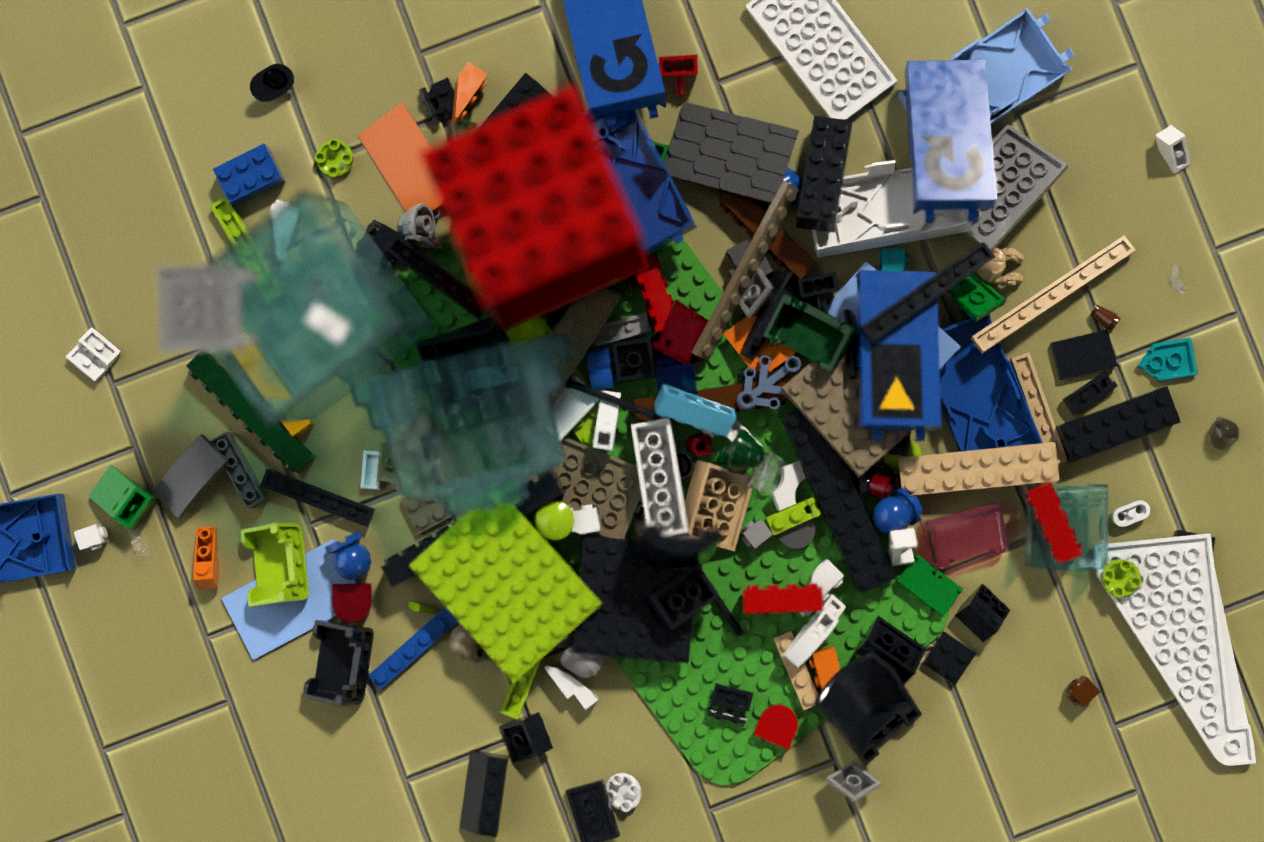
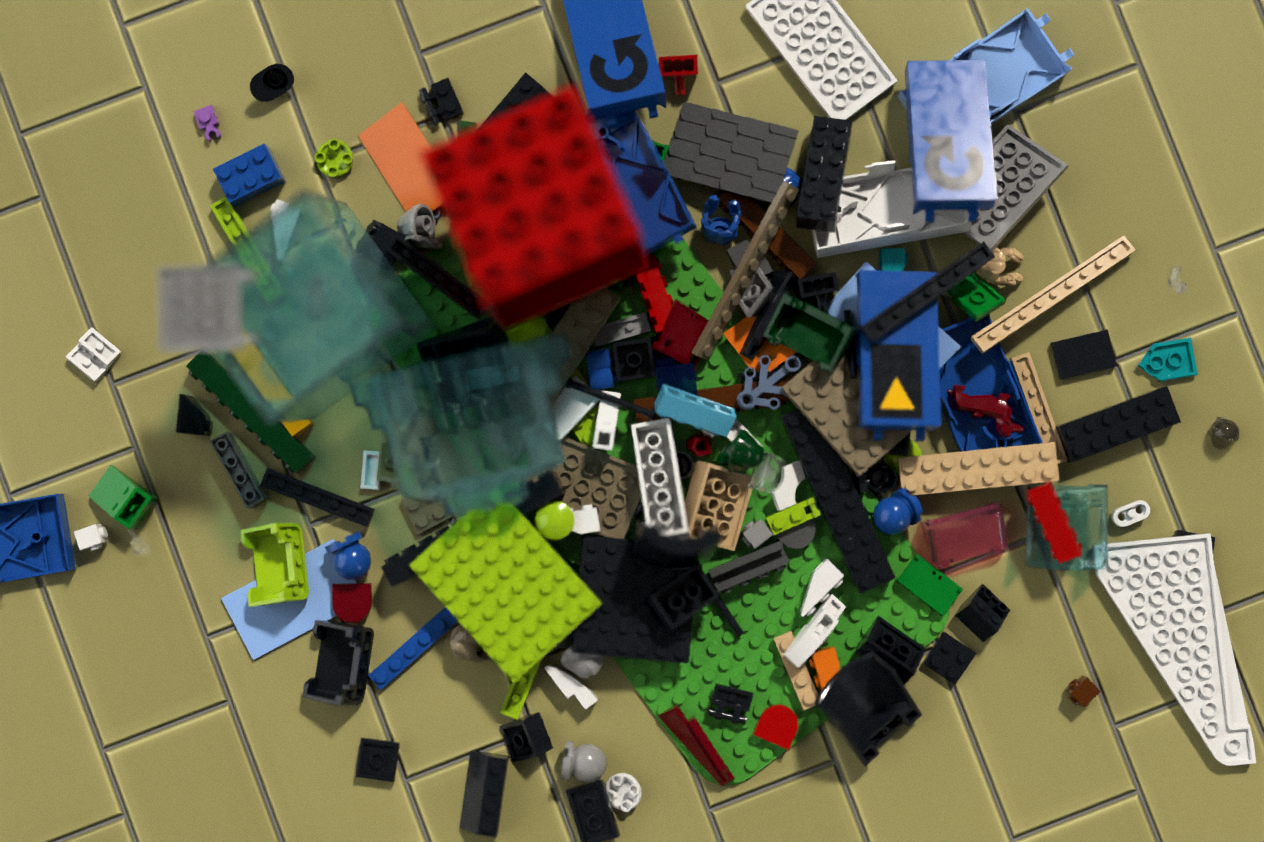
(190, 476): dark grey slope -> none
(192, 417): none -> black slope
(206, 558): orange slope -> none
(207, 120): none -> medium lavender plate
(328, 323): white plate -> none
(377, 759): none -> black plate
(420, 607): lime tile -> none
(466, 86): orange slope -> none
(585, 762): none -> light grey tile
(697, 742): none -> dark red wedge
(720, 229): none -> blue hair
(749, 566): none -> dark grey brick
(782, 599): red wedge -> none
(853, 781): light grey slope -> none
(880, 486): dark red plate -> none
(901, 546): white panel -> none
(985, 406): none -> dark red animal
(1089, 392): black plate -> none
(1105, 317): reddish brown cone -> none
(1121, 578): lime dish -> none
(1173, 148): white slope -> none

